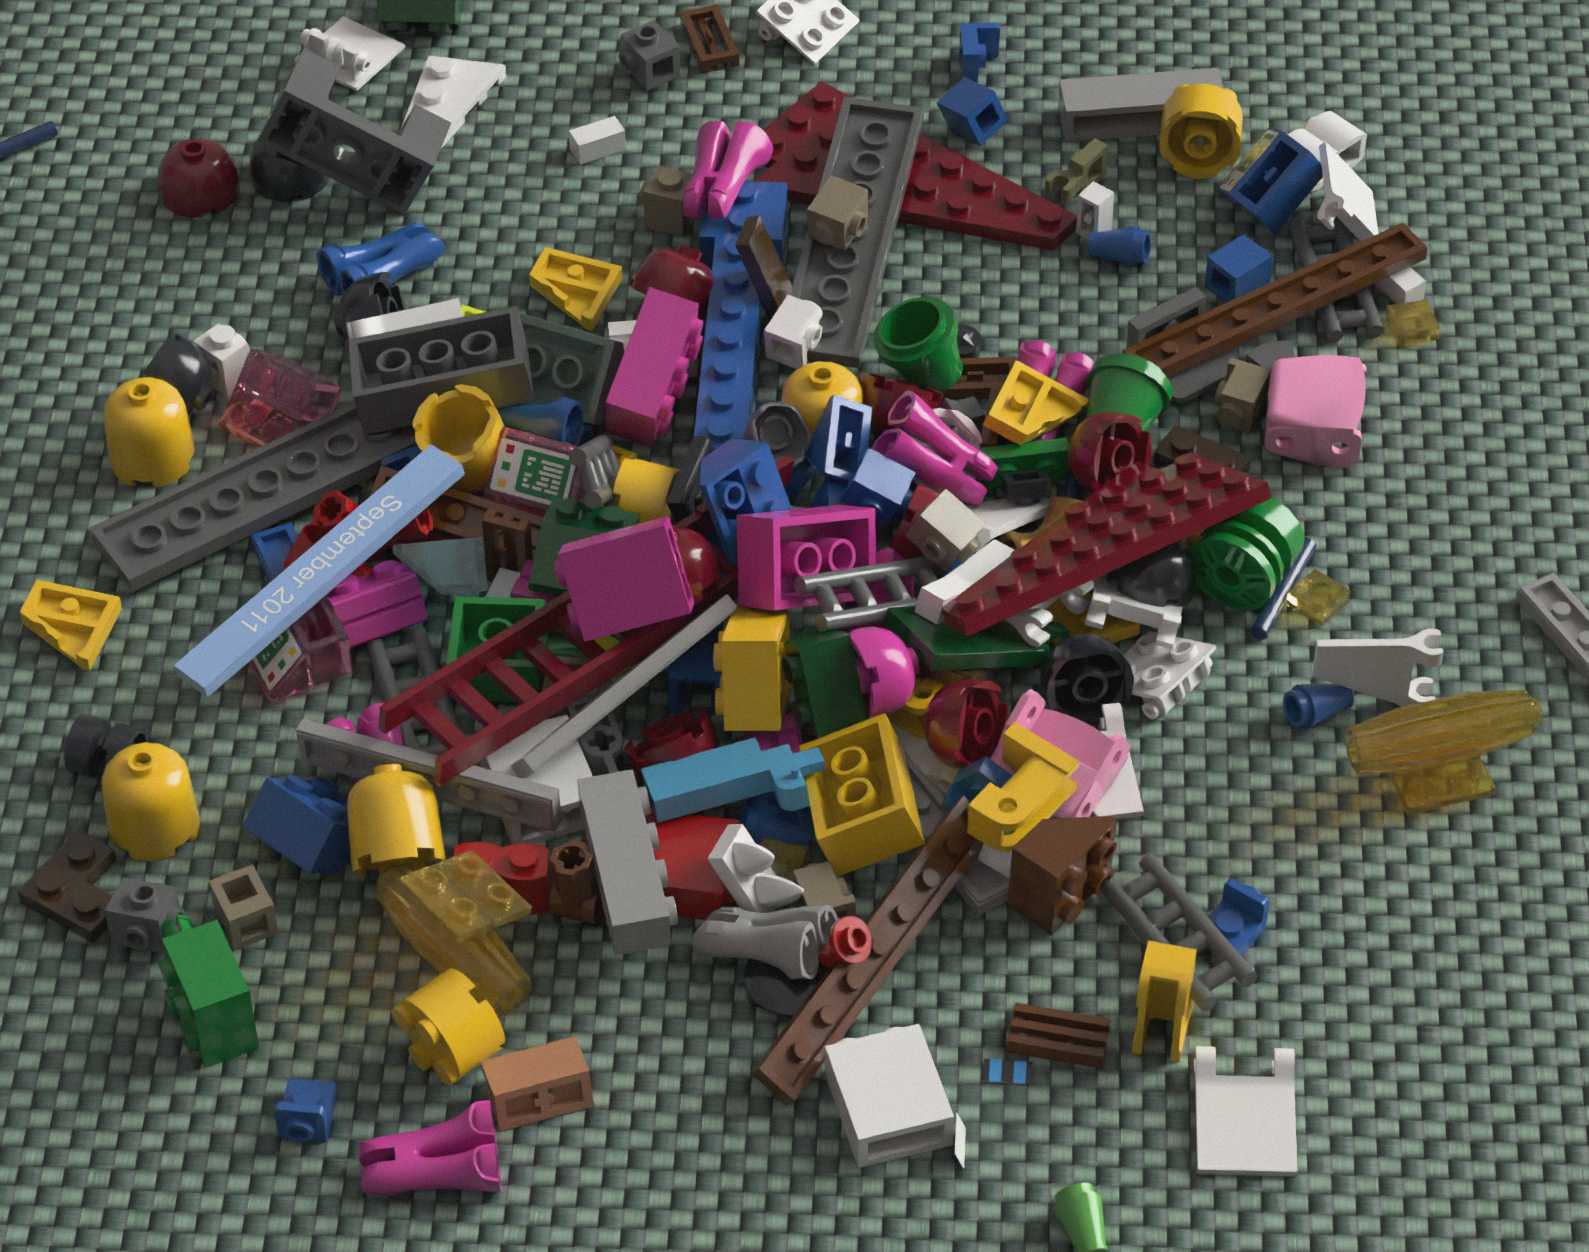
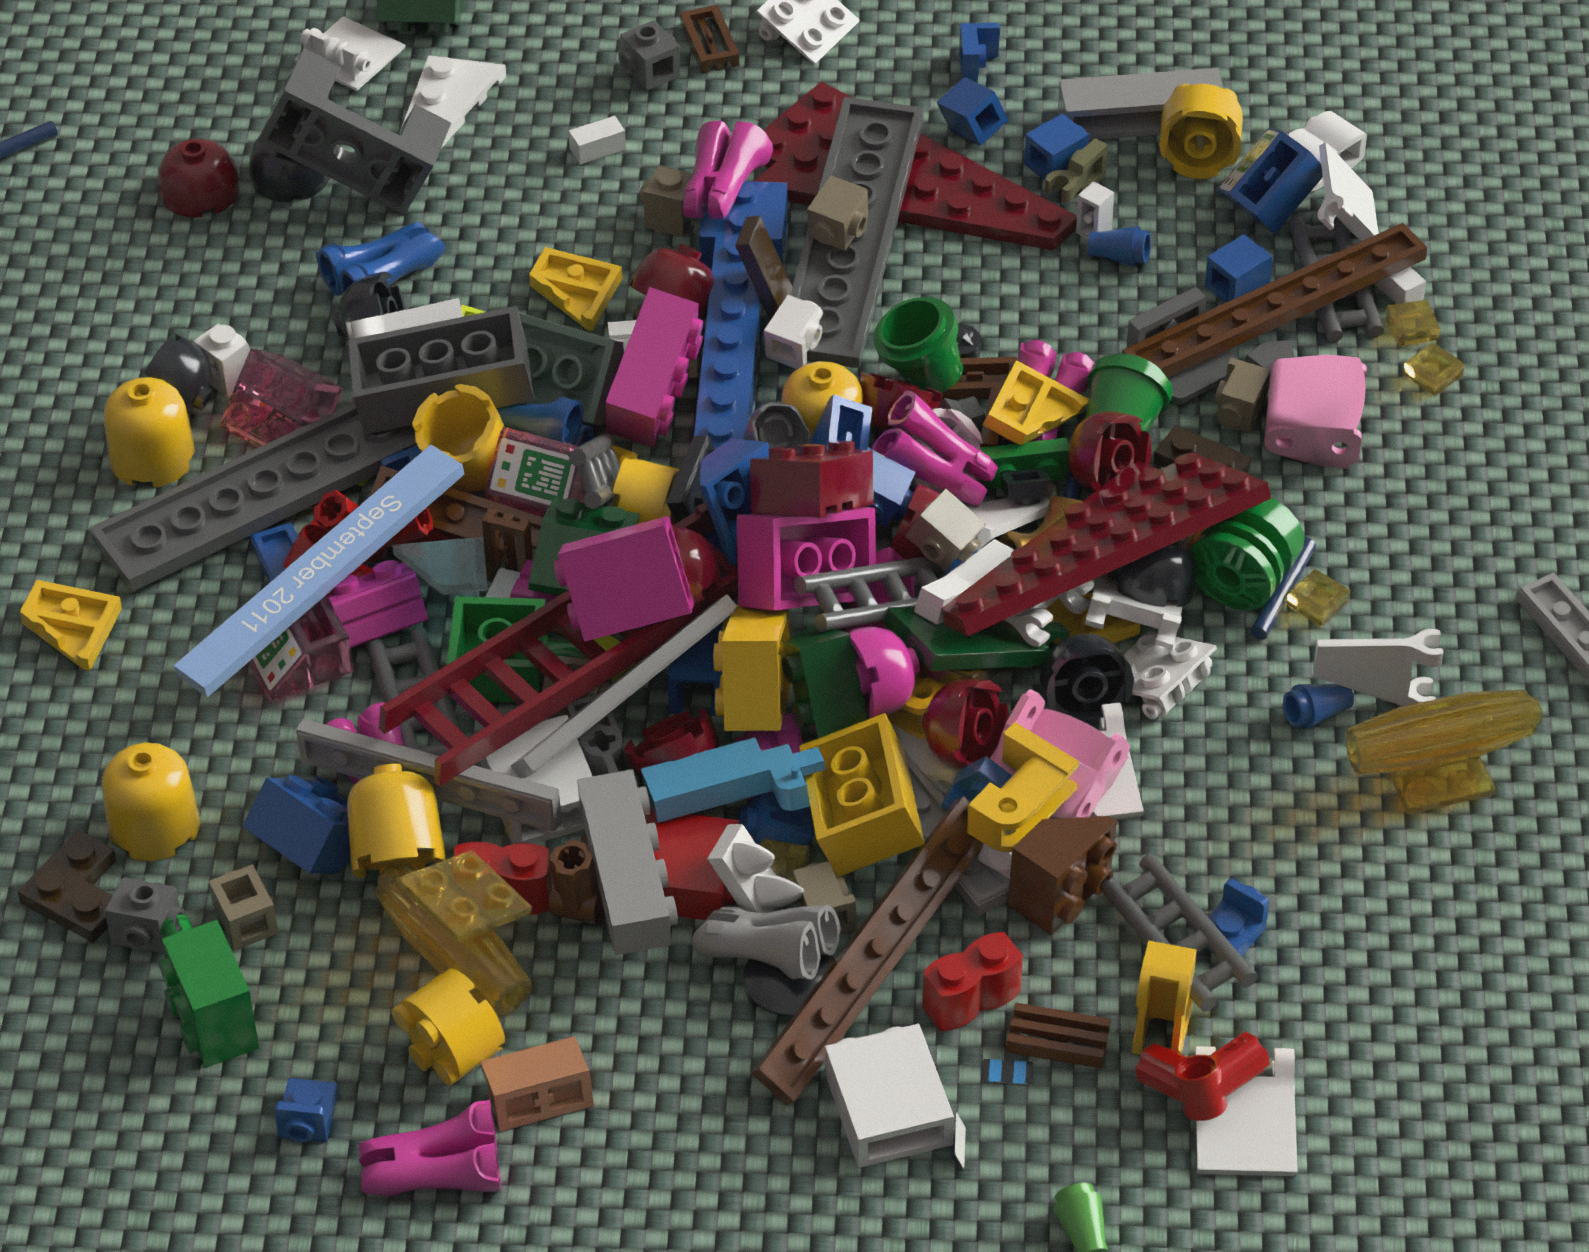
(95, 742): black wheel -> none
(812, 480): none -> dark red wedge
(847, 942): red plate -> none
(972, 981): none -> red brick
(1053, 144): none -> blue brick
(1203, 1080): none -> red piece
(1433, 369): none -> clear yellow tile

